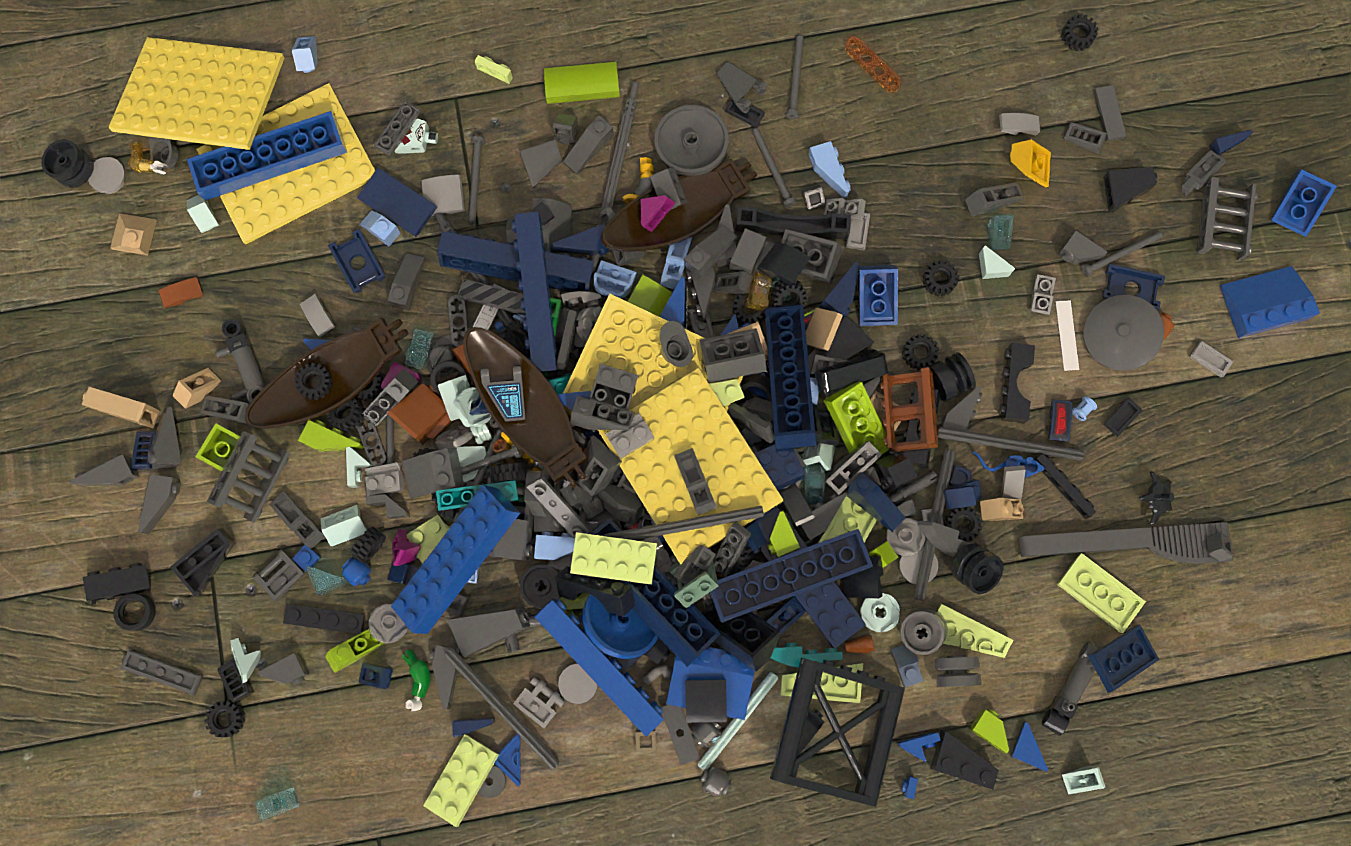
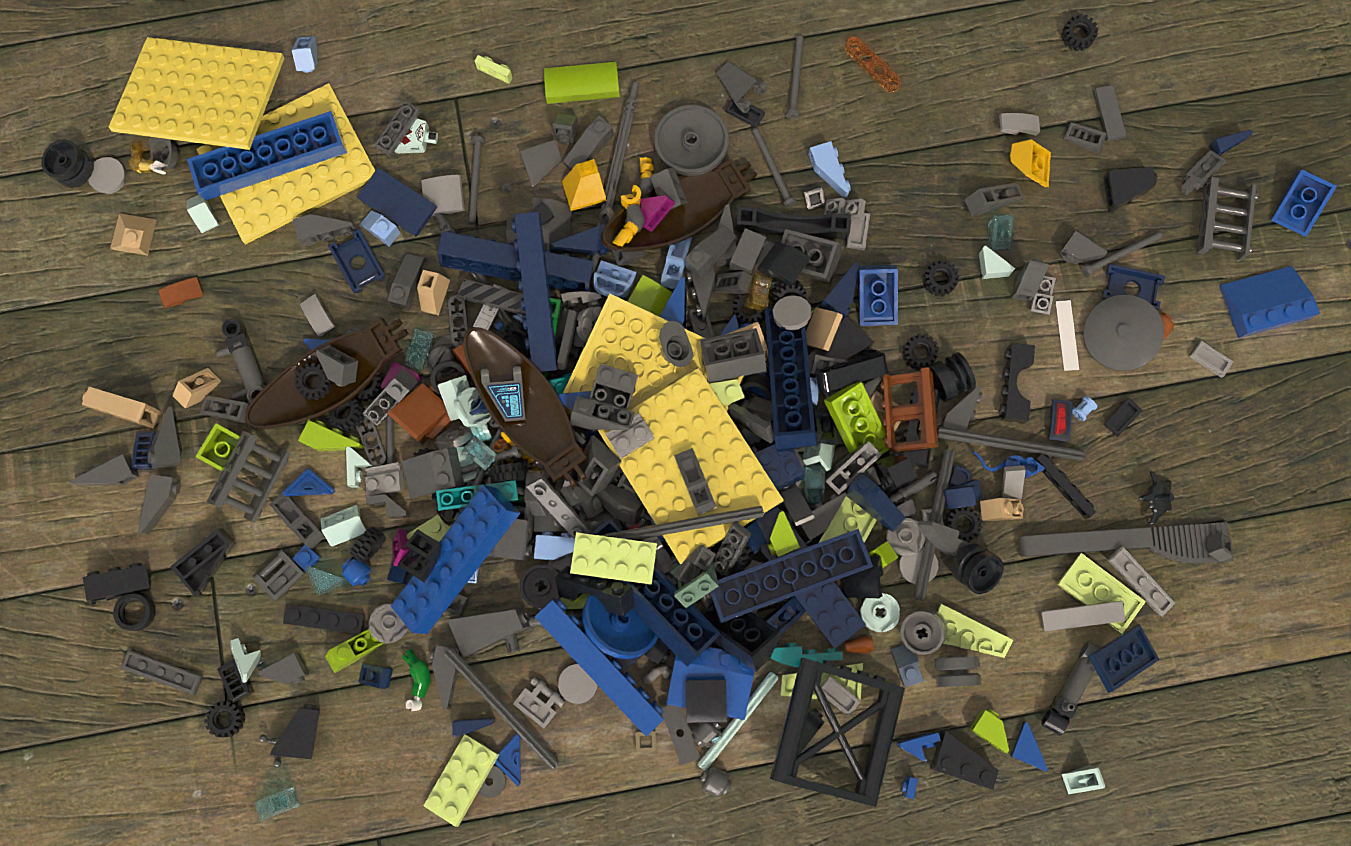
(263, 738): none -> dark grey piece
(299, 735): none -> black slope
(308, 484): none -> blue tile
(316, 228): none -> dark grey slope
(338, 366): none -> dark grey slope
(421, 555): none -> black slope
(432, 291): none -> tan slope
(478, 453): none -> clear light blue slope
(583, 186): none -> yellow slope
(635, 218): none -> yellow piece
(792, 312): none -> light grey tile
(839, 696): none -> light grey tile
(1029, 280): none -> dark grey slope
(1083, 615): none -> light grey tile
(1141, 581): none -> light grey tile

